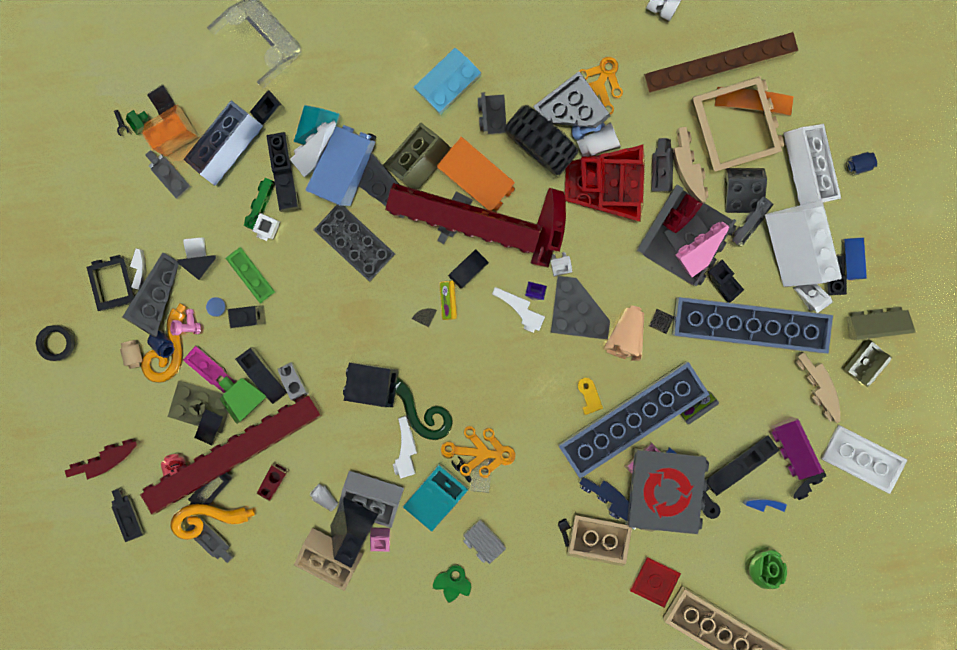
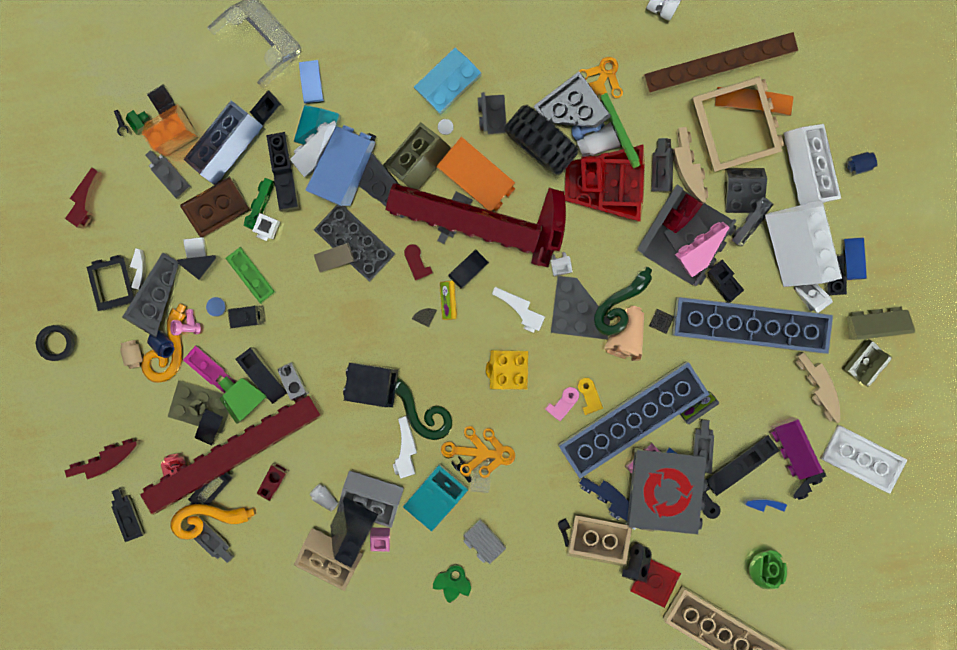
(80, 213): none -> dark red slope
(215, 207): none -> reddish brown tile
(311, 81): none -> light blue slope
(334, 257): none -> dark tan slope
(413, 257): none -> dark red leg
(445, 126): none -> white sticker
(508, 369): none -> yellow plate
(535, 291): dark purple slope -> none
(564, 404): none -> bright pink leg
(620, 131): none -> bright green tile
(638, 285): none -> dark green plant
(638, 564): none -> black leg
(704, 442): none -> dark grey hinge

